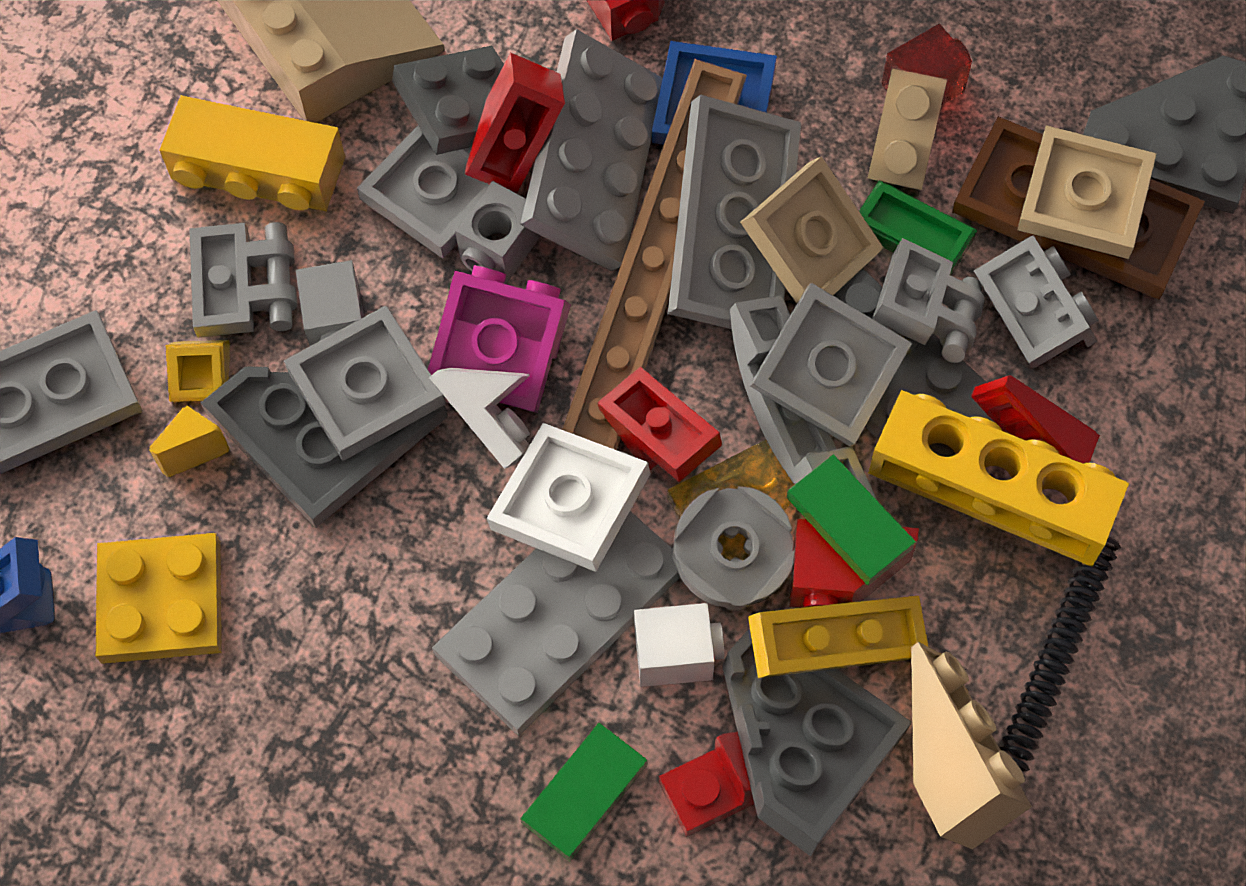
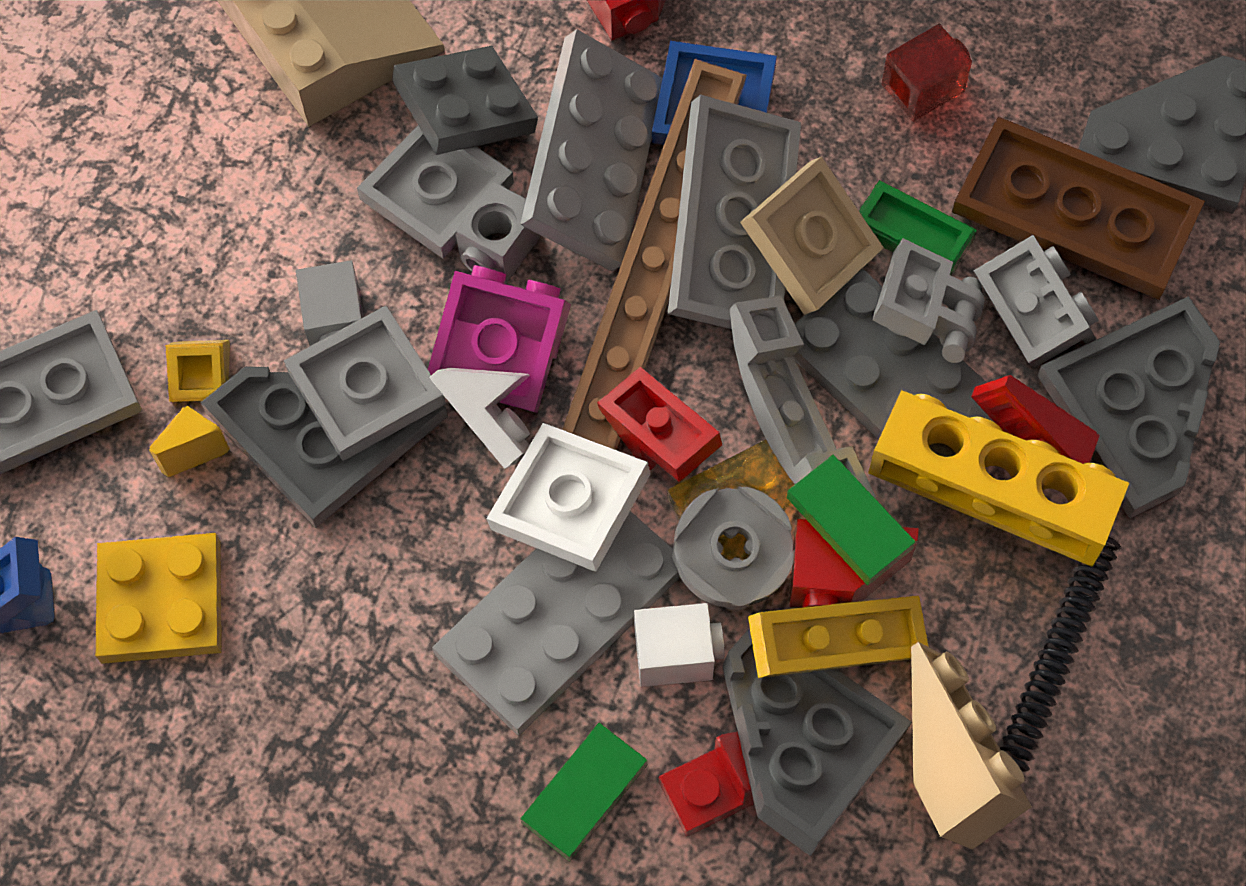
(223, 284): light grey plate -> none
(253, 154): yellow brick -> none
(515, 122): red slope -> none
(830, 364): light grey plate -> none
(907, 128): tan plate -> none
(1087, 192): tan plate -> none
(1142, 397): none -> dark grey plate

